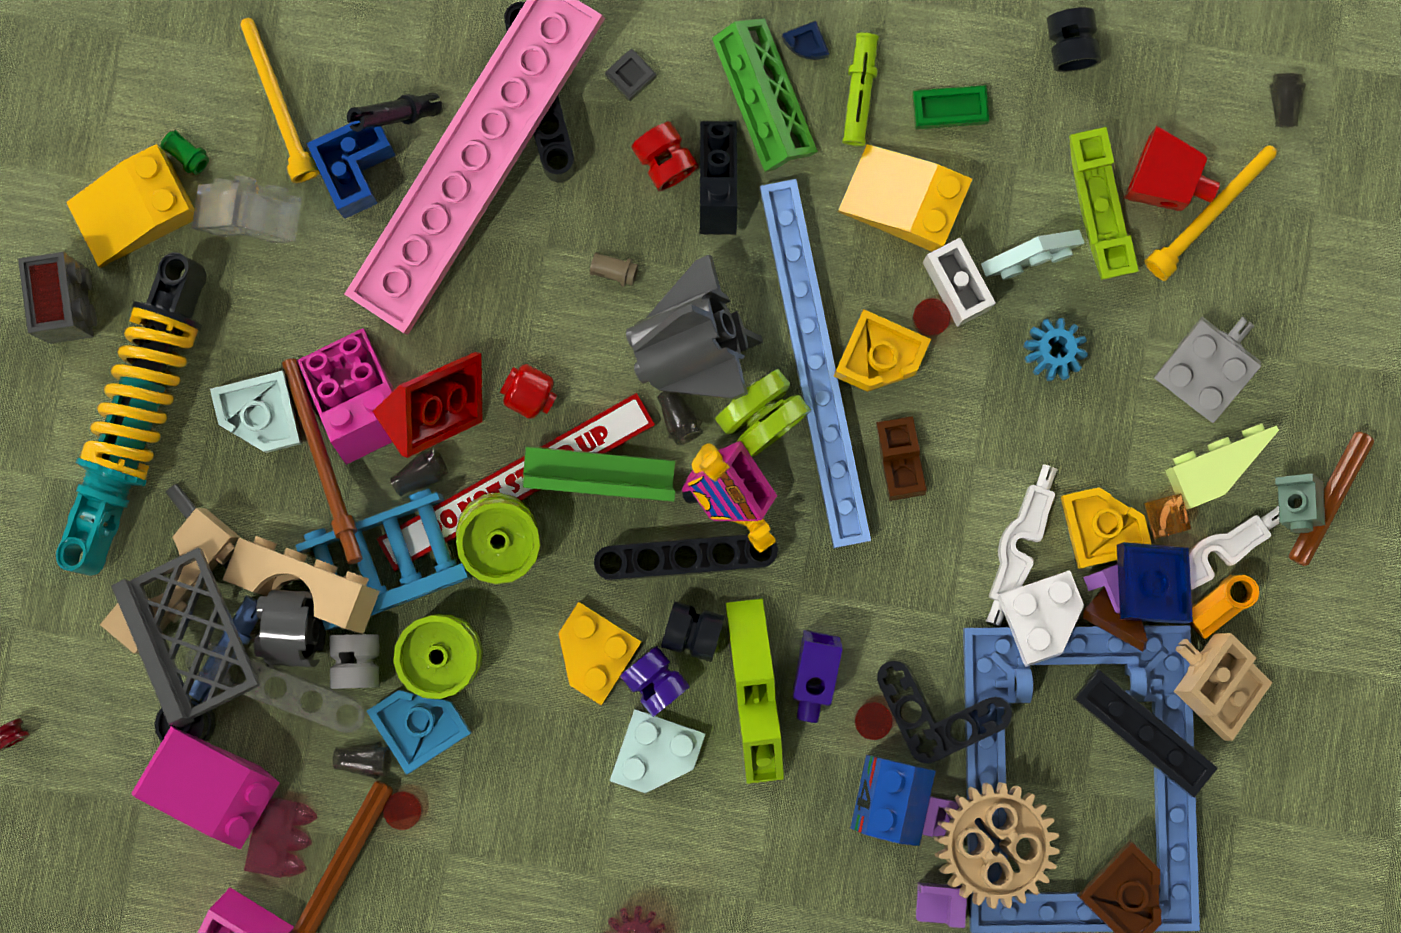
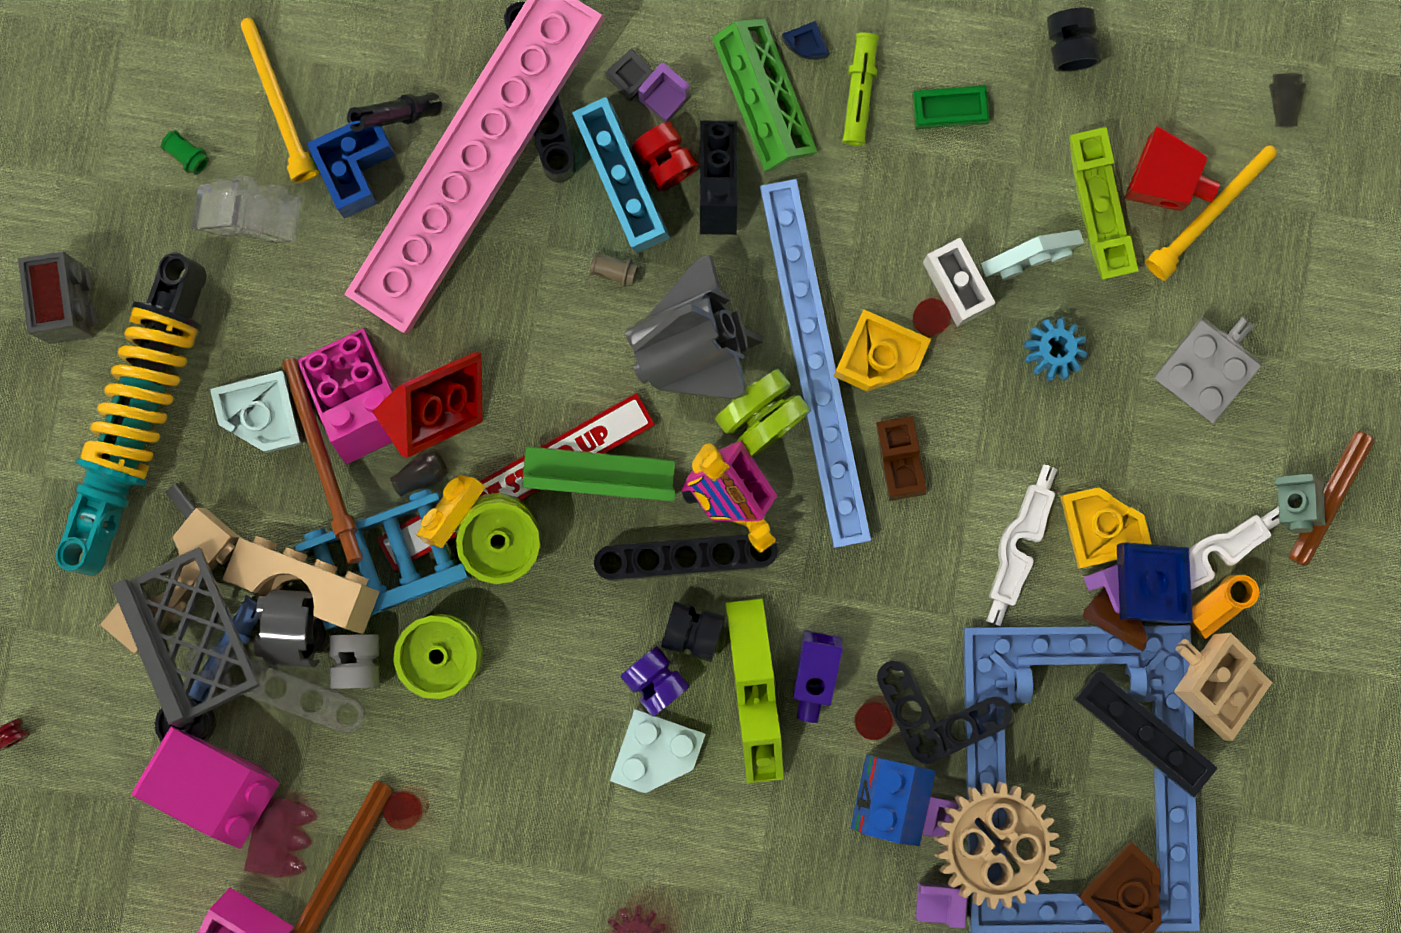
(131, 206): yellow slope -> none
(365, 760): clear smoke cone -> none
(417, 727): dark azure plate -> none
(444, 519): none -> yellow plate
(528, 391): red head -> none
(595, 652): yellow plate -> none
(621, 175): none -> medium azure brick
(664, 92): none -> medium lavender panel
(679, 418): clear smoke cone -> none
(905, 196): yellow slope -> none
(1042, 616): white plate -> none
(1167, 516): clear orange tile -> none
(1215, 472): yellowish green slope -> none

